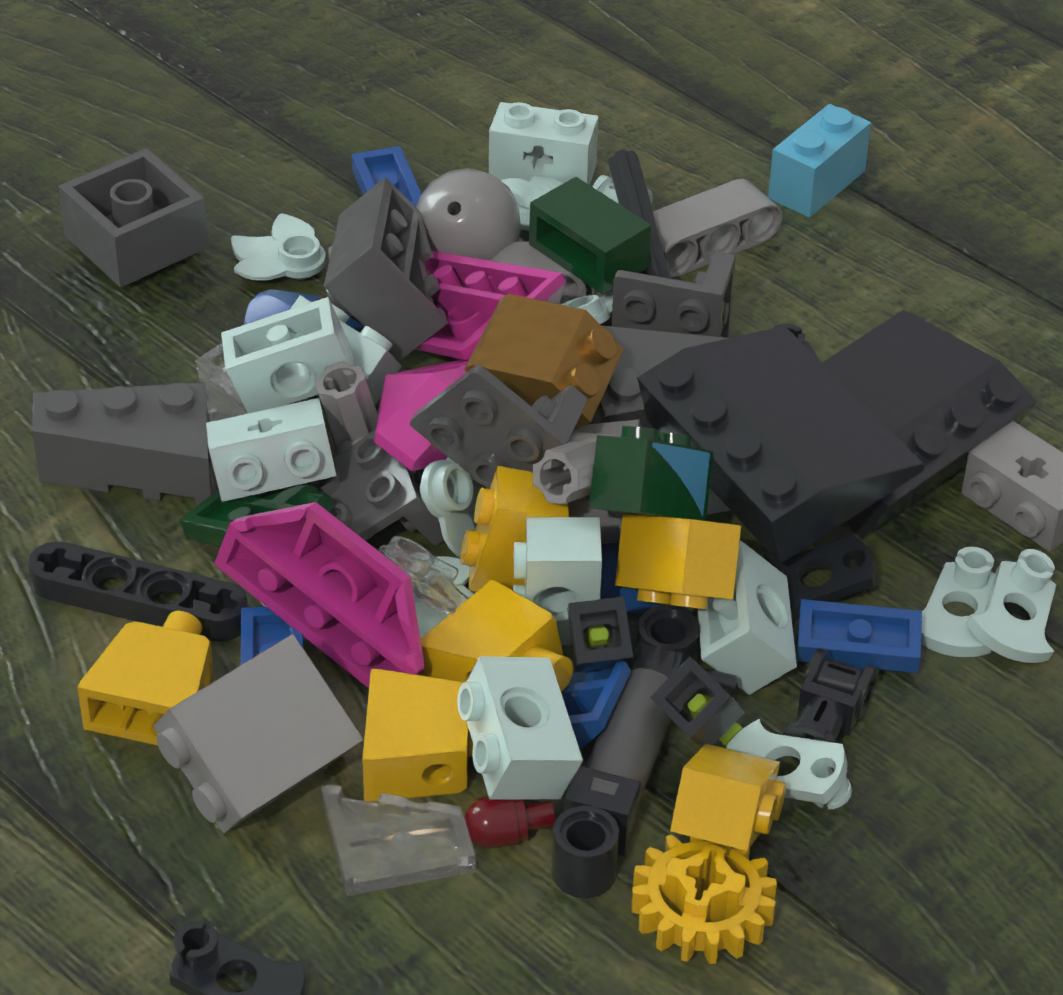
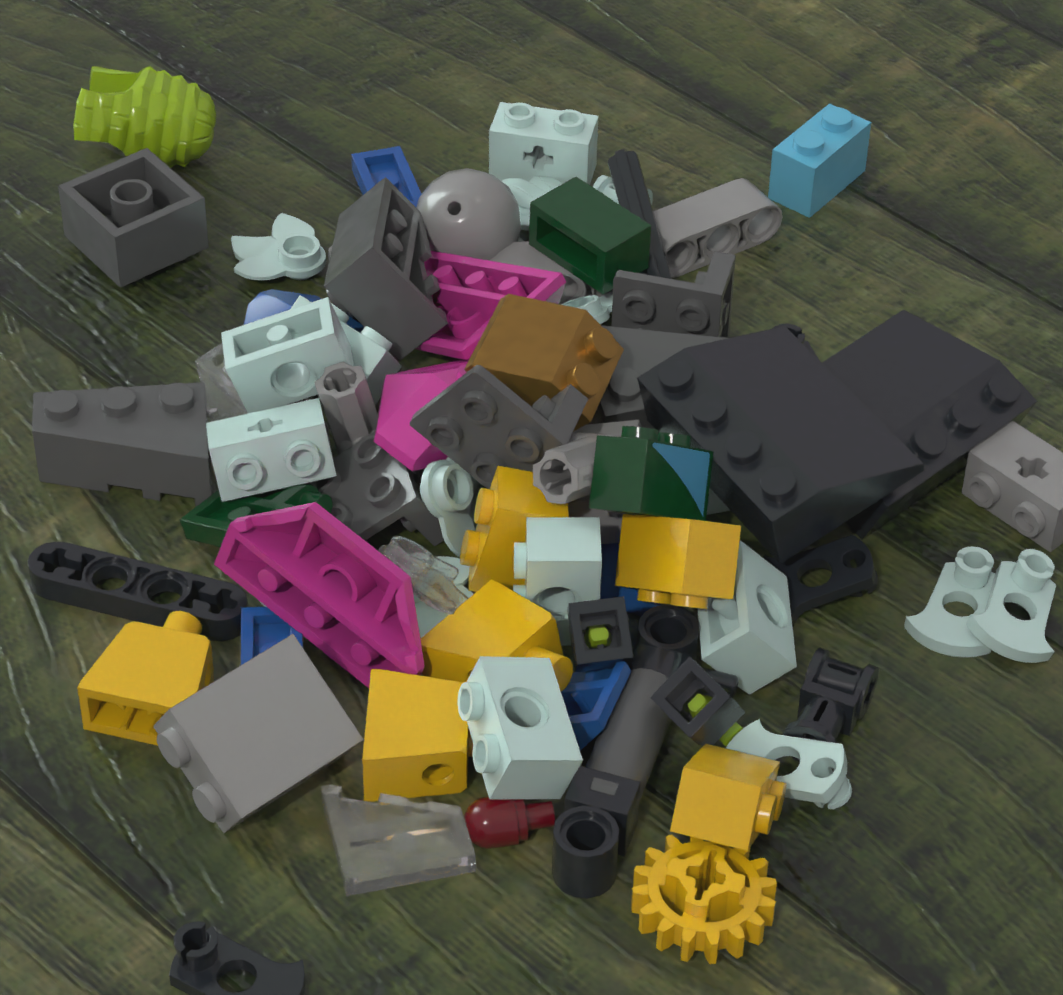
(146, 112): none -> lime hair
(861, 634): blue plate -> none

